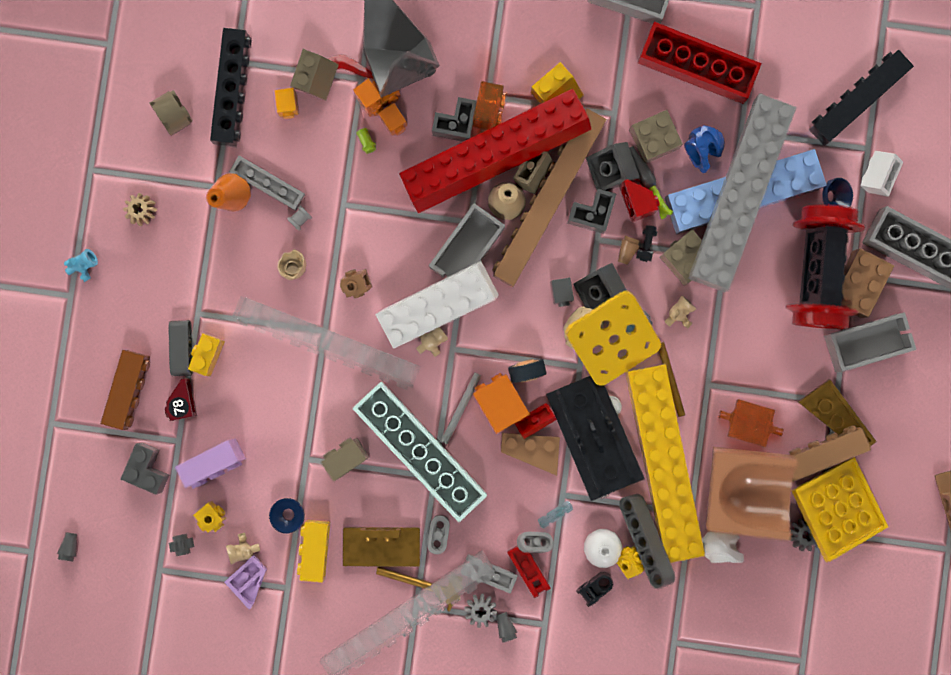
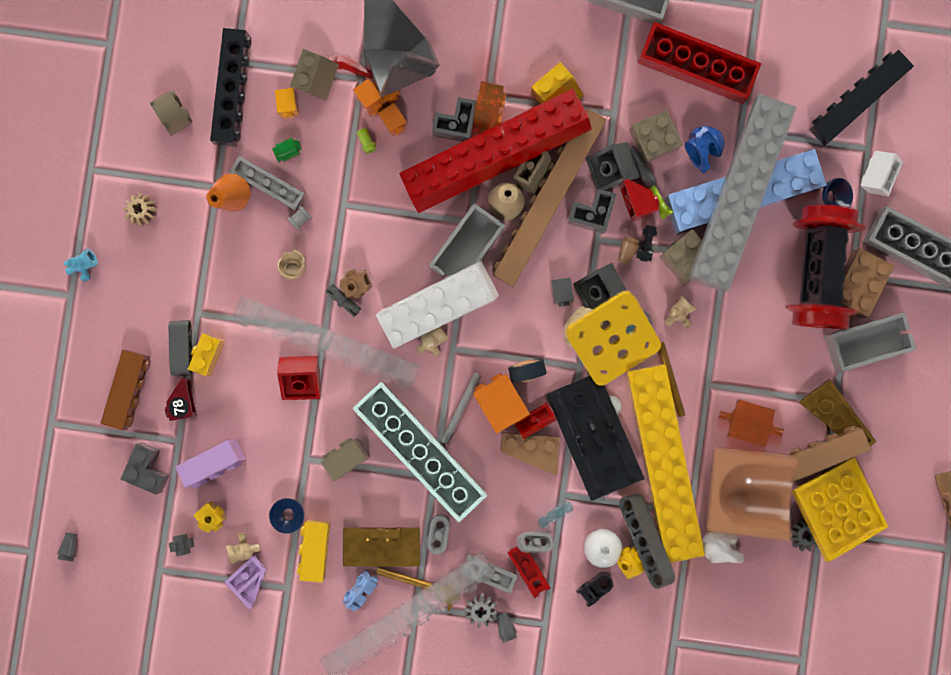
(287, 149): none -> green brick
(299, 377): none -> red slope
(342, 301): none -> dark grey pin
(364, 583): none -> light blue hinge

